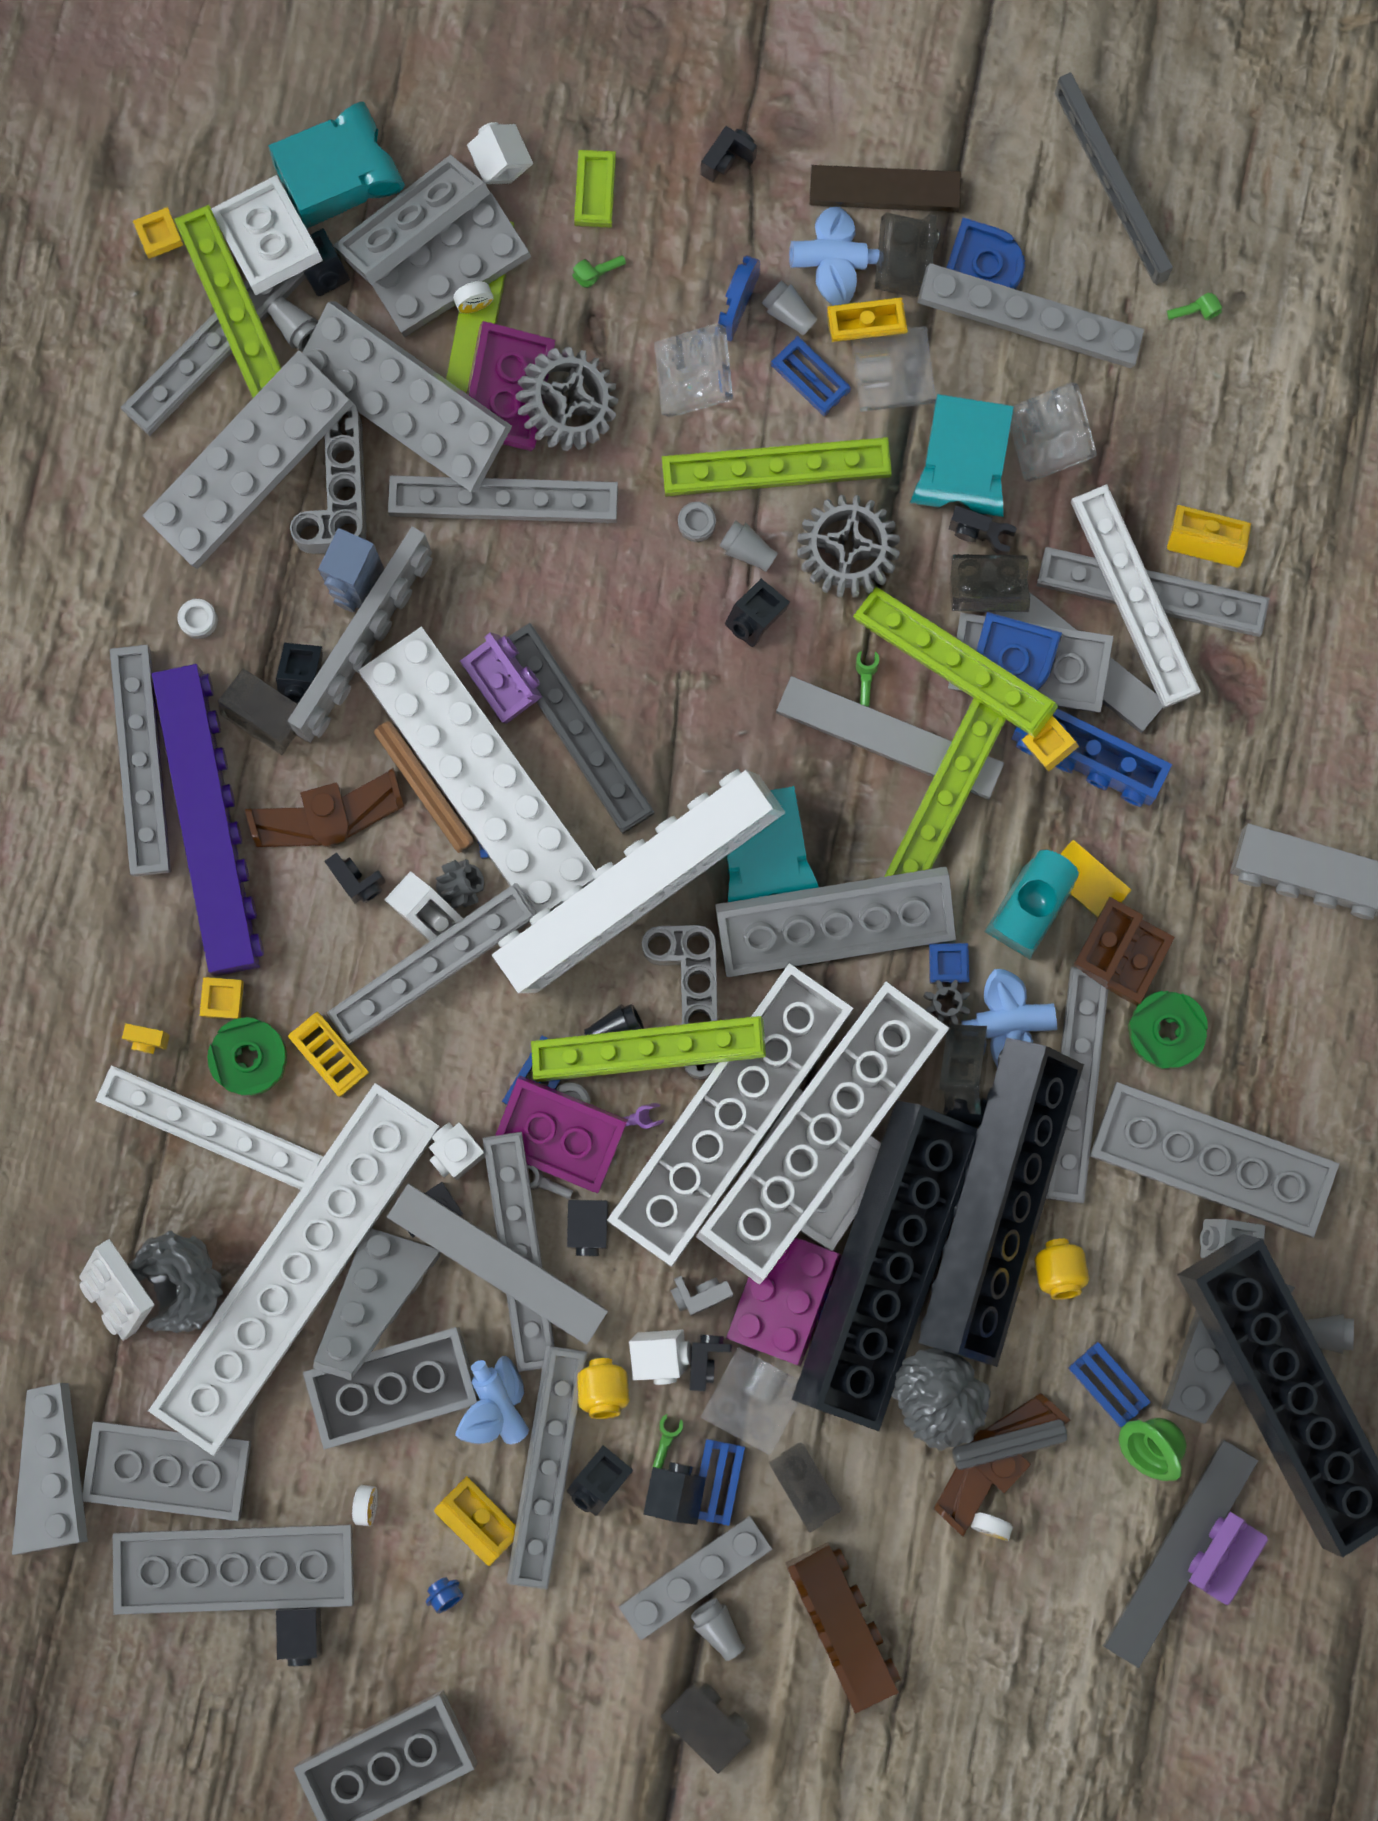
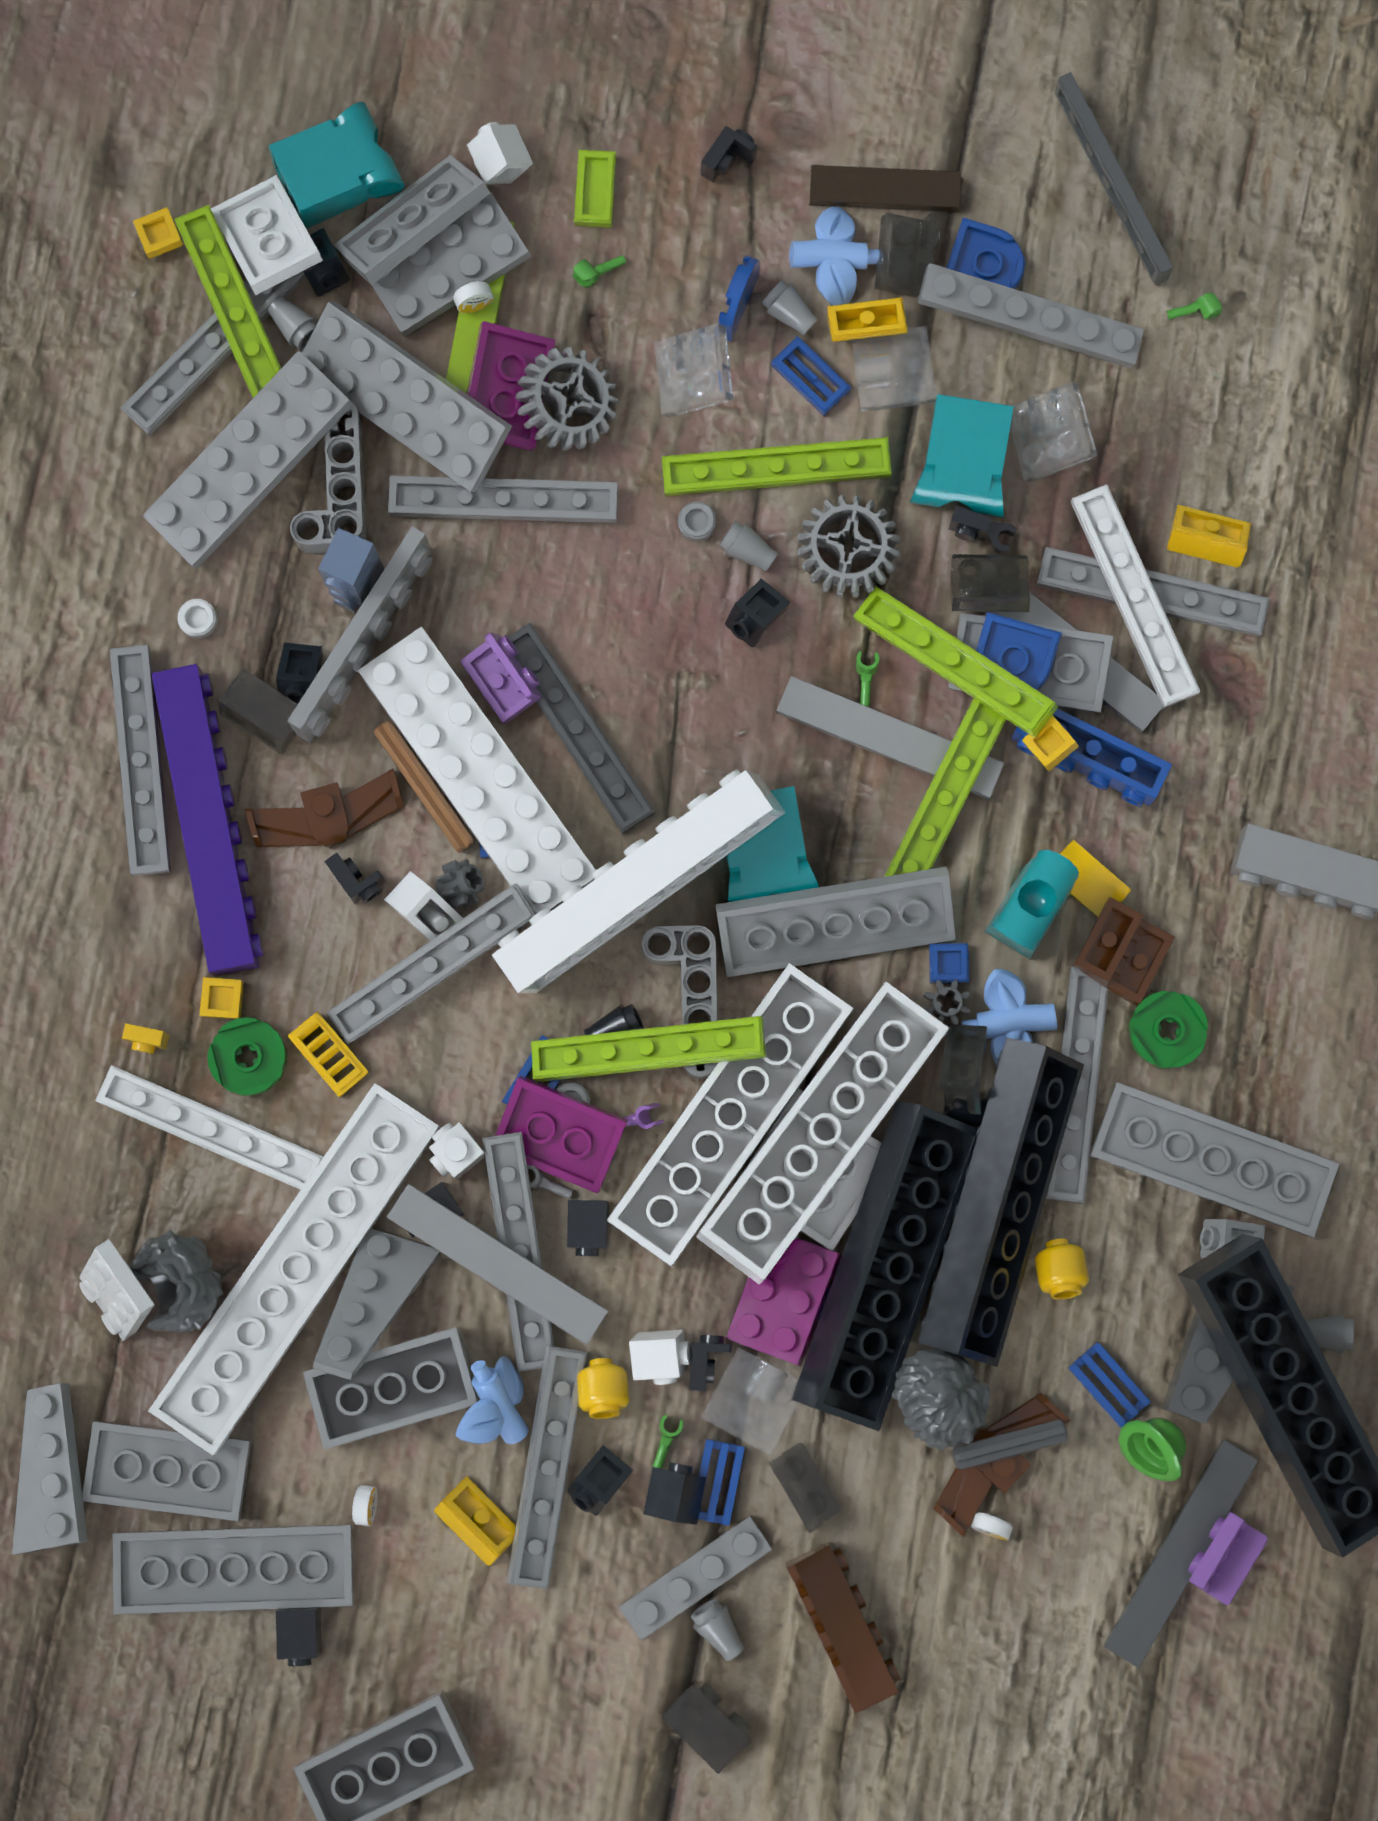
(444, 1594): blue plate -> none
(708, 1295): light grey bracket -> none

